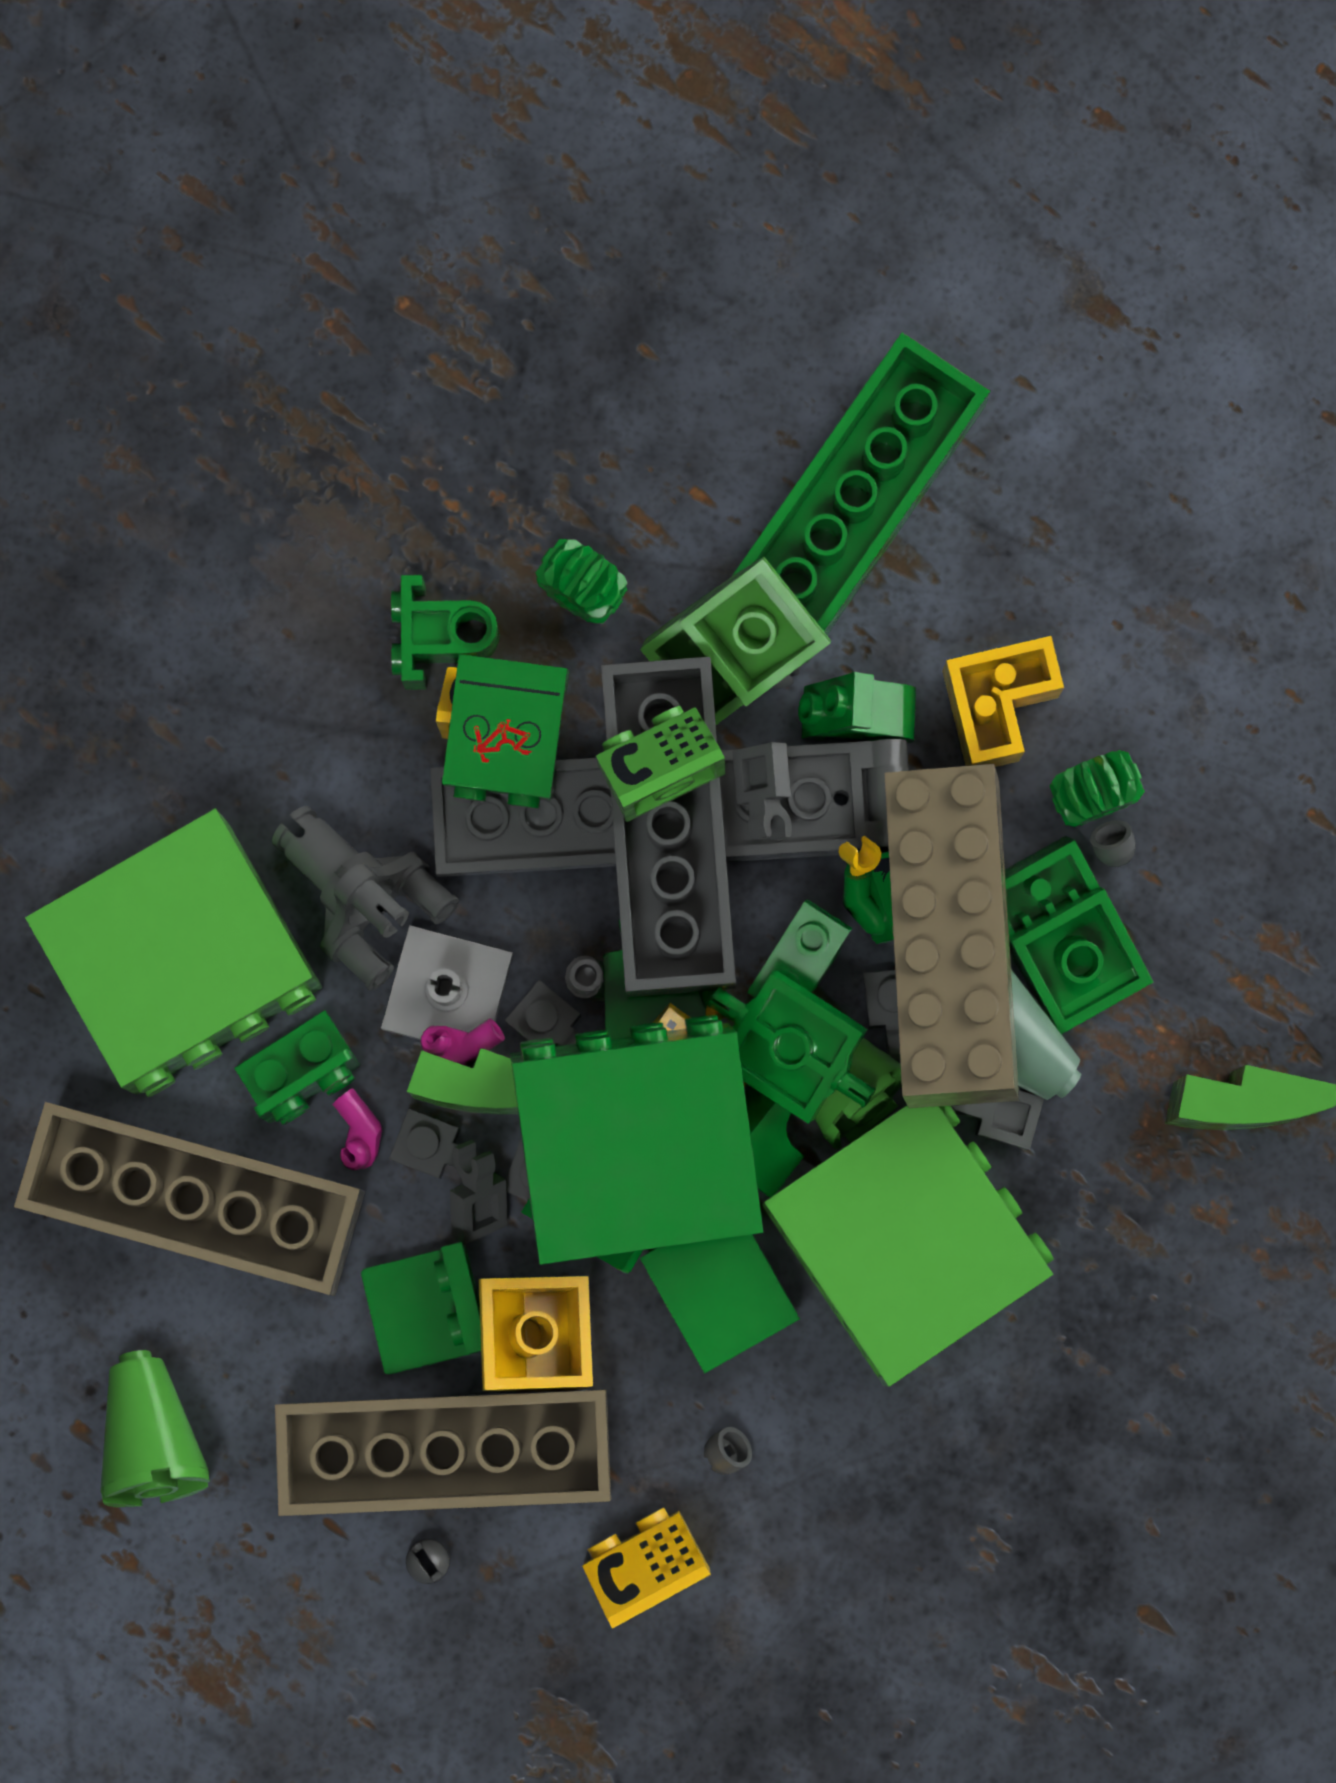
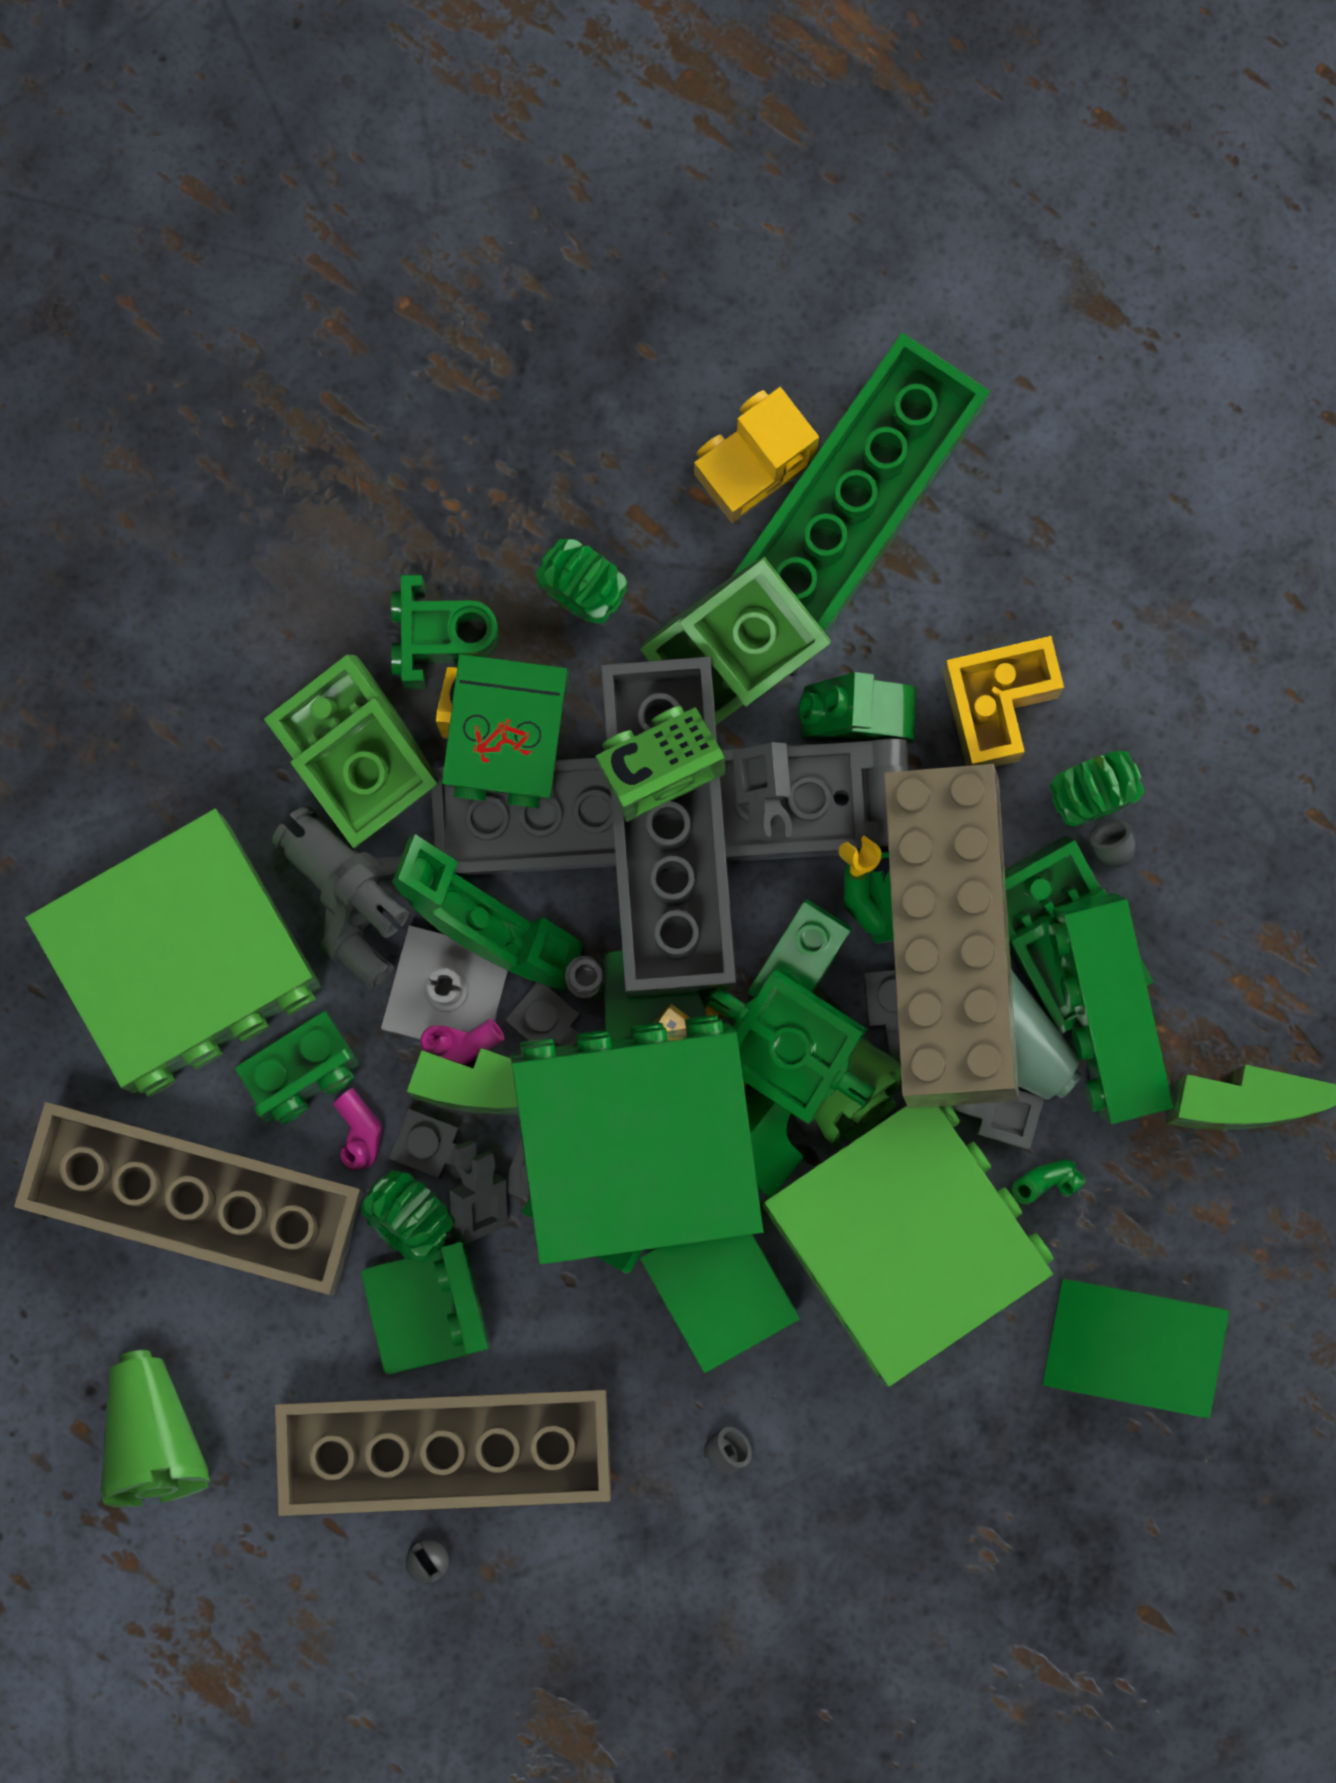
(352, 749): none -> bright green slope
(407, 1215): none -> green gear
(480, 922): none -> green slope
(535, 1334): yellow slope -> none
(645, 1567): yellow slope -> none
(760, 457): none -> yellow brick
(1042, 1178): none -> green arm
(1111, 1008): none -> green brick
(1135, 1348): none -> green slope

